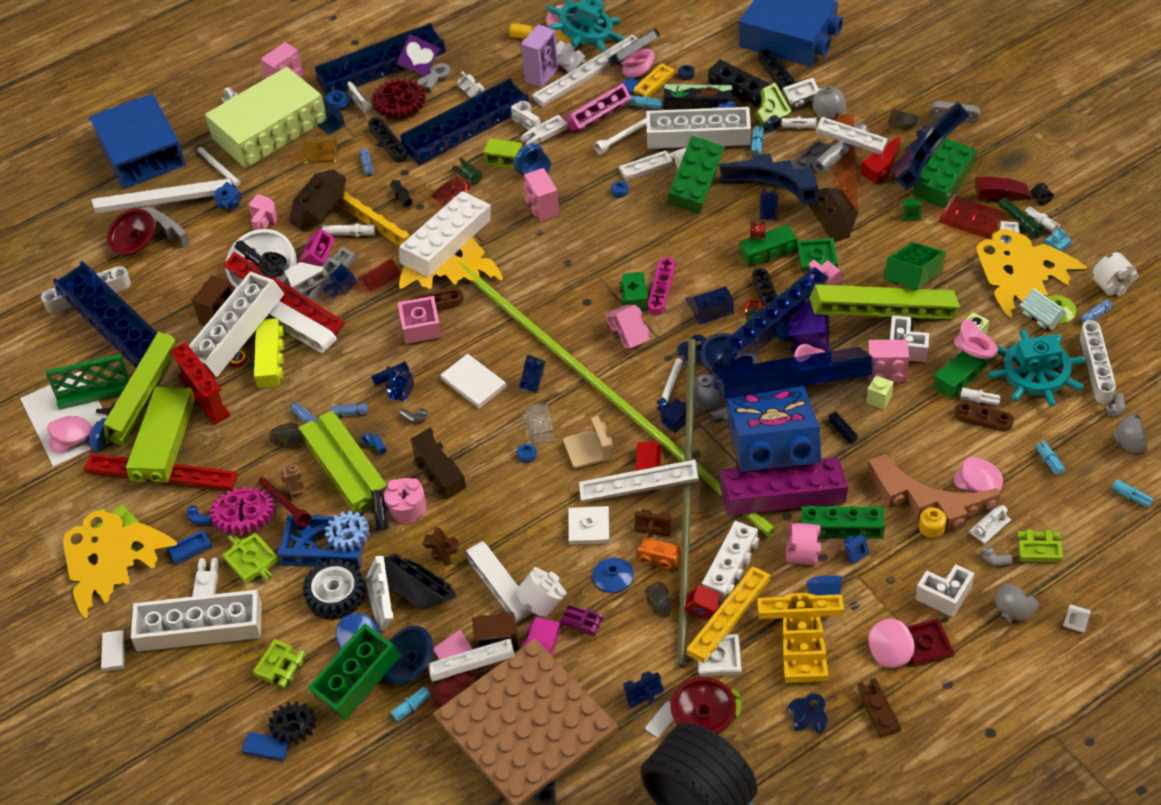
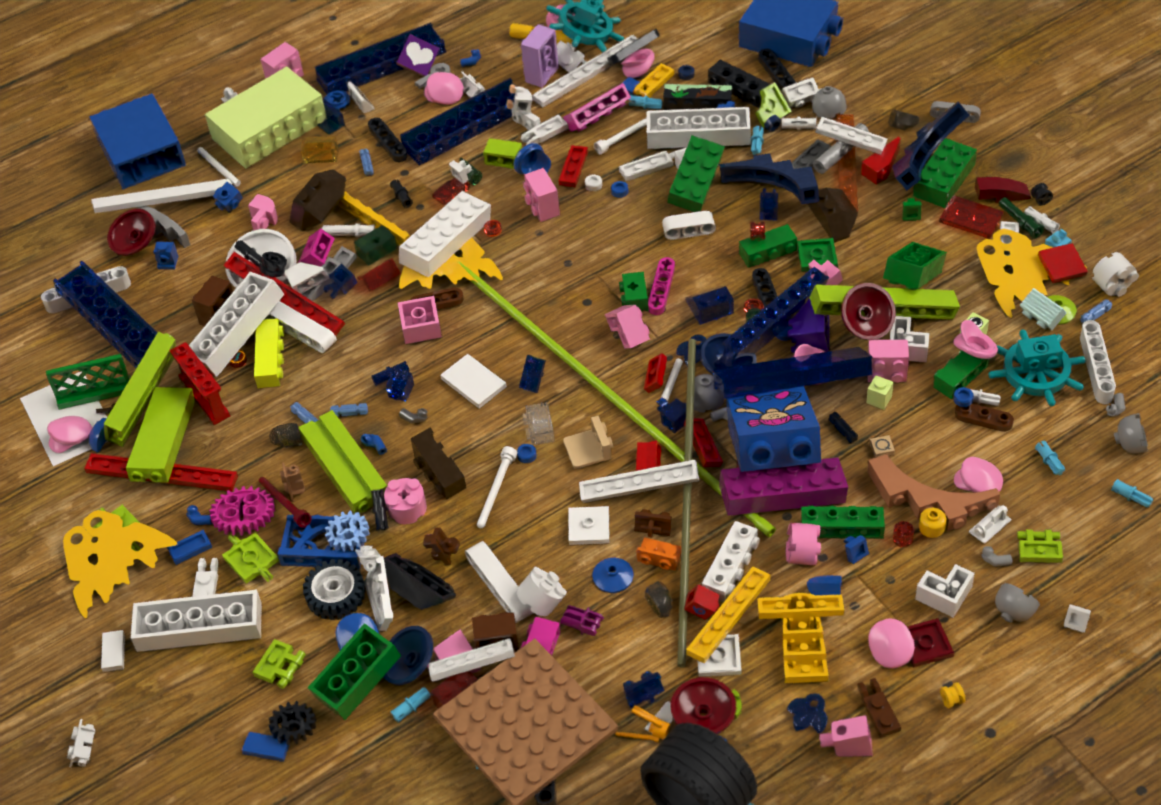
(78, 752): none -> white hinge
(166, 255): none -> blue brick
(367, 557): none -> white hinge
(375, 245): none -> clear green brick
(398, 98): dark red gear -> none
(443, 88): none -> bright pink piece
(459, 170): none -> white tile
(471, 60): none -> blue arm
(492, 228): none -> clear red tile
(508, 456): none -> white piece
(522, 100): none -> white piece
(573, 166): none -> red plate
(593, 182): none -> white tile
(655, 373): none -> red plate
(657, 727): none -> light orange plant
(688, 225): none -> white beam
(704, 444): none -> red plate
(849, 737): none -> bright pink torso
(878, 311): none -> dark red dish
(882, 446): none -> tan tile
(900, 529): none -> clear red wheel
(952, 695): none -> yellow wheel
(963, 397): none -> blue tile
(1062, 263): none -> red tile

